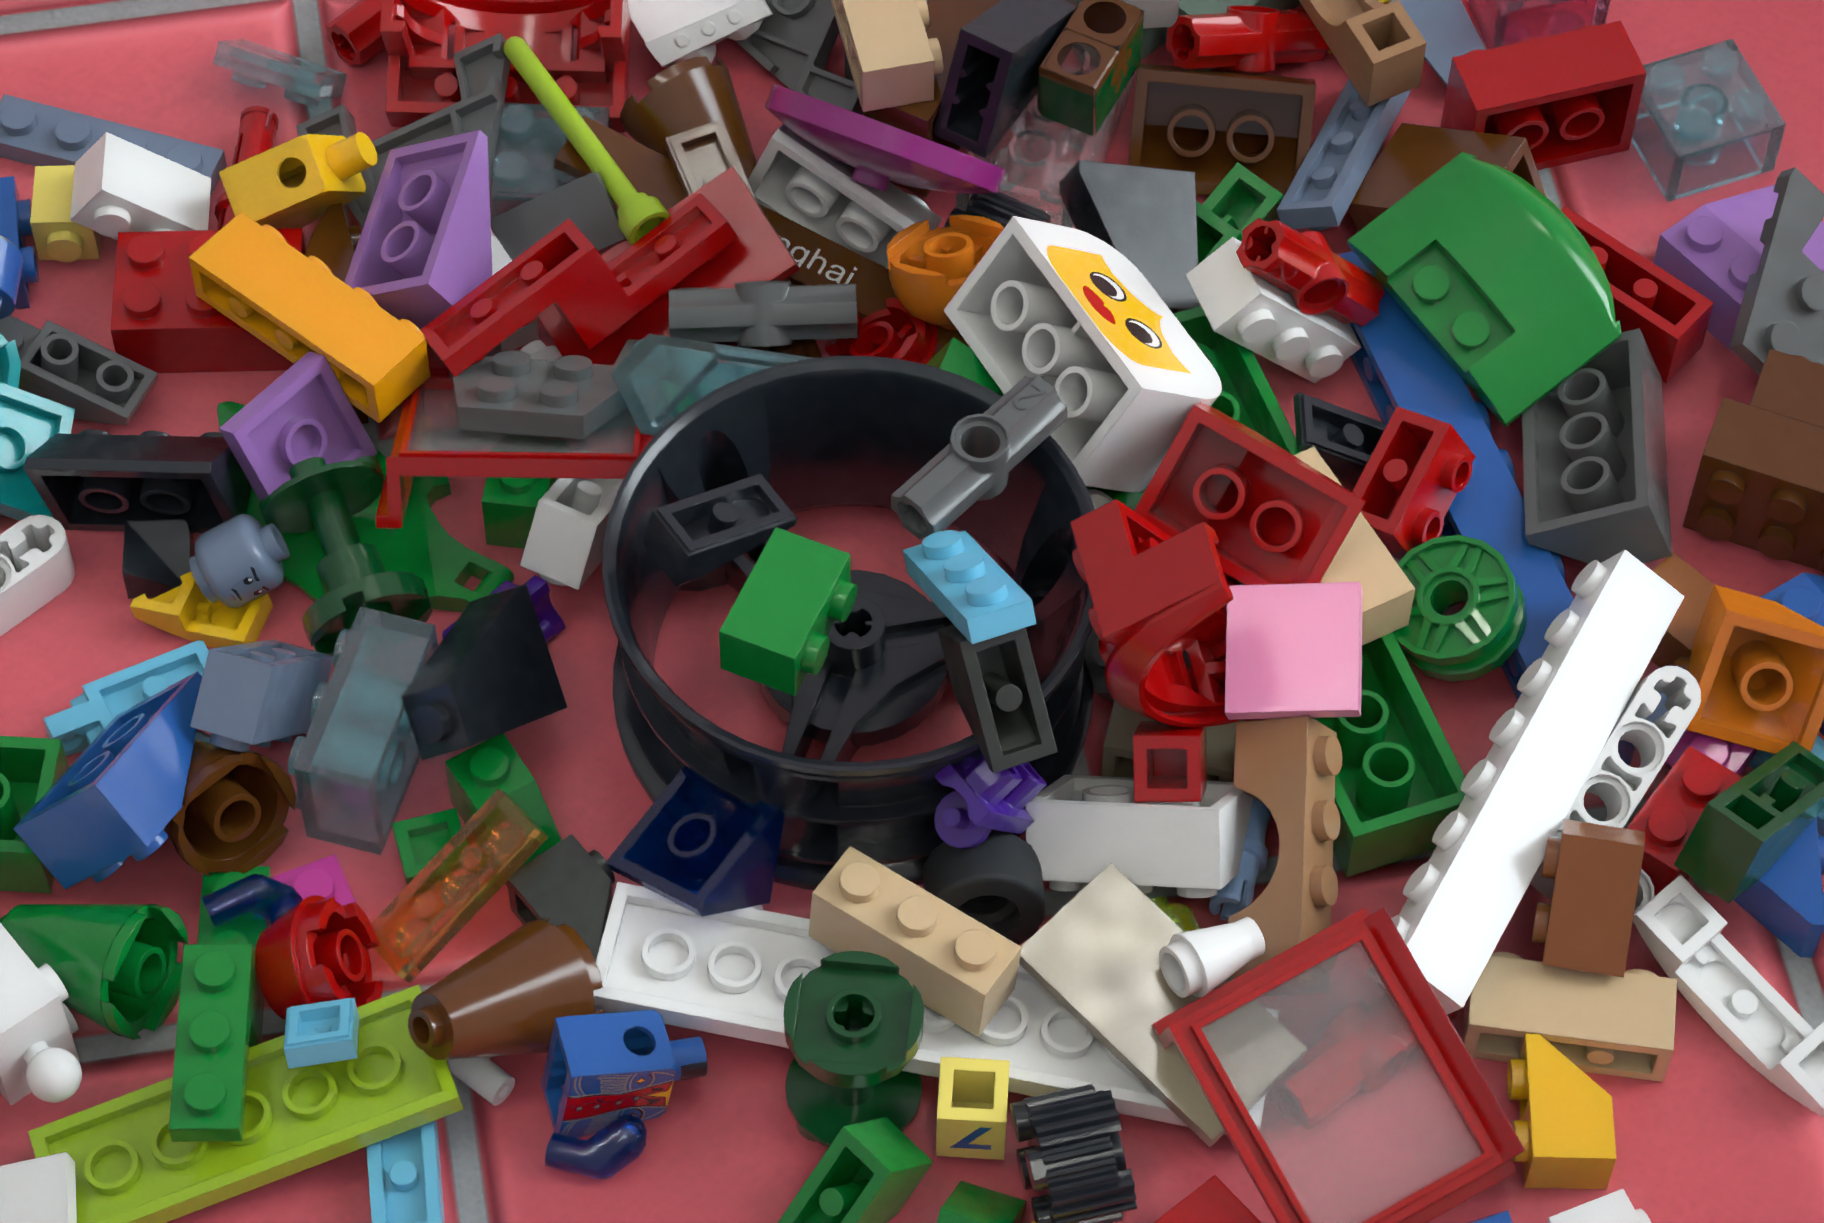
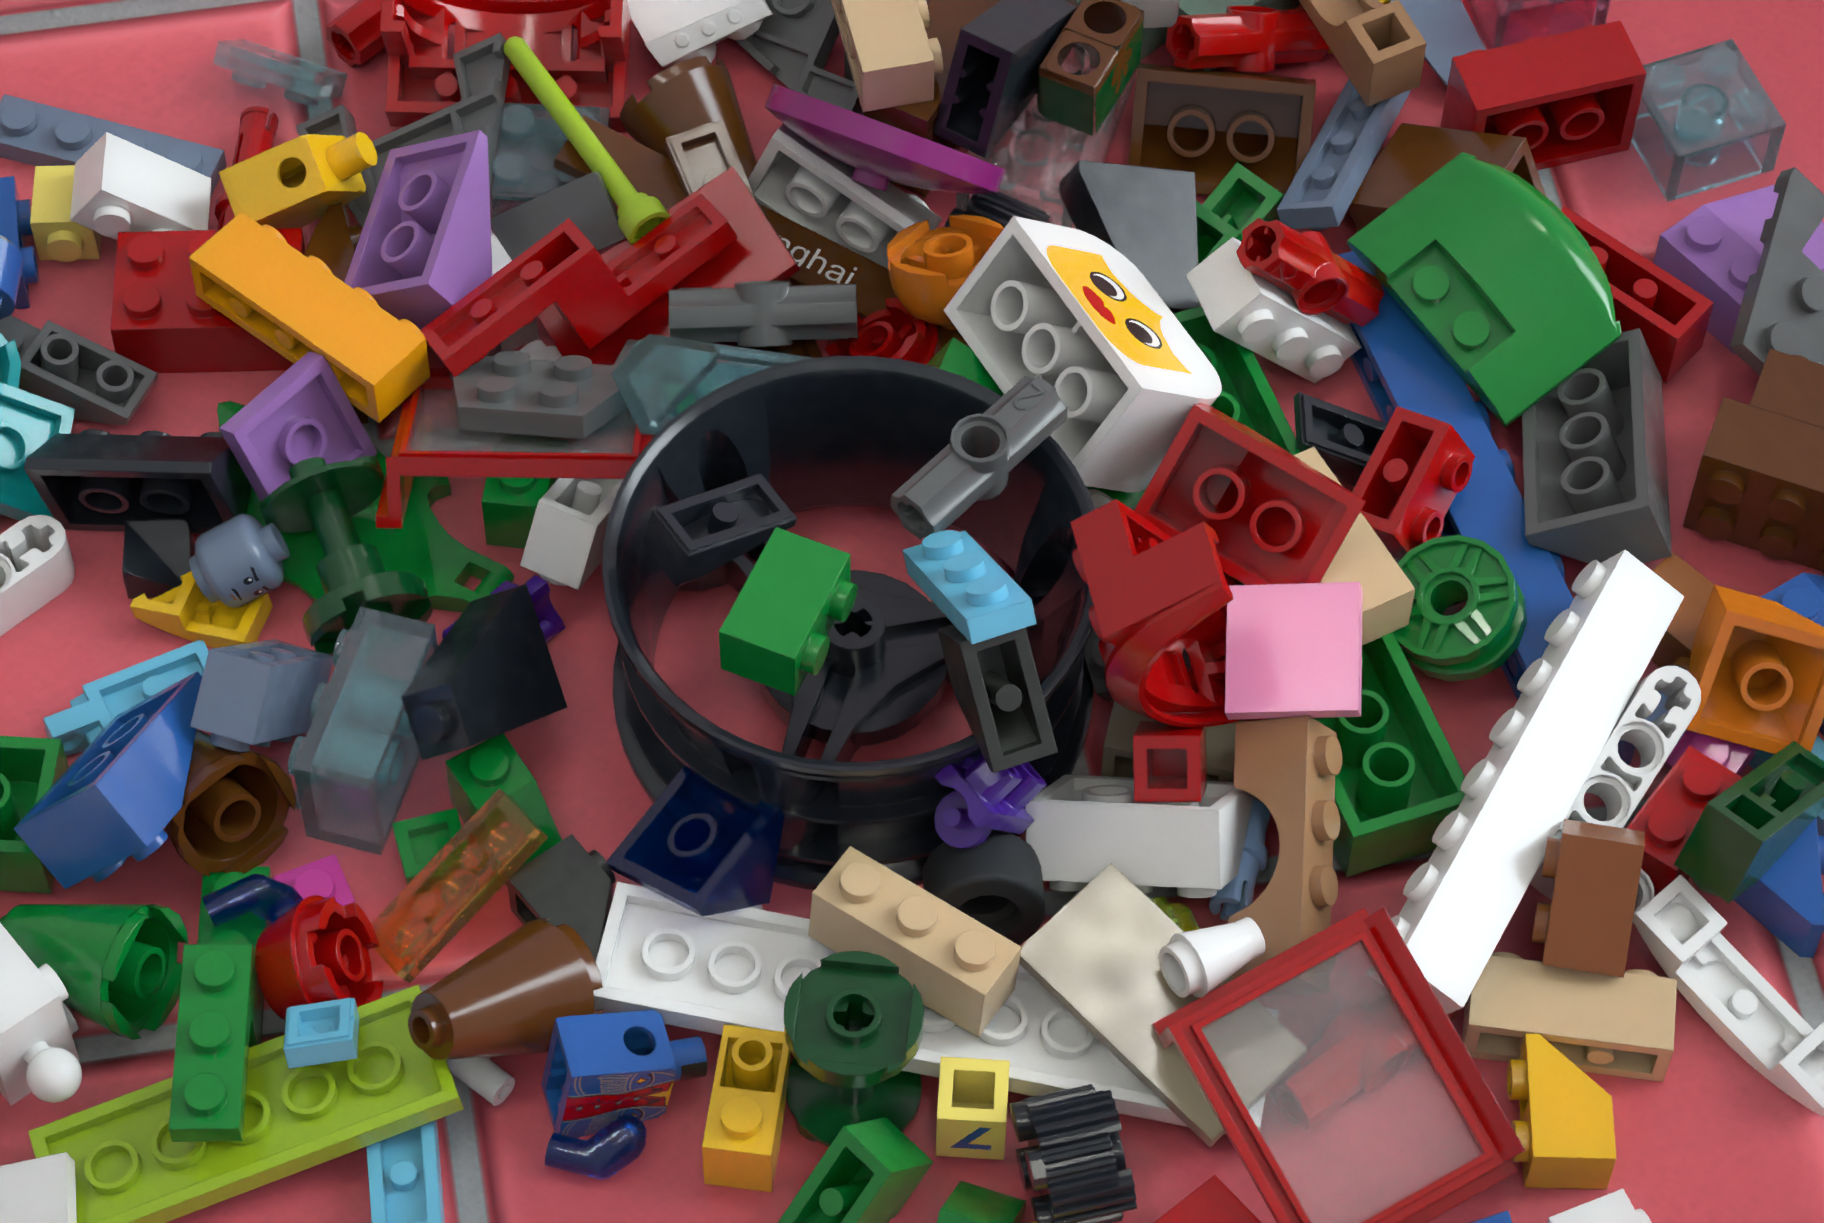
(746, 1109): none -> yellow slope

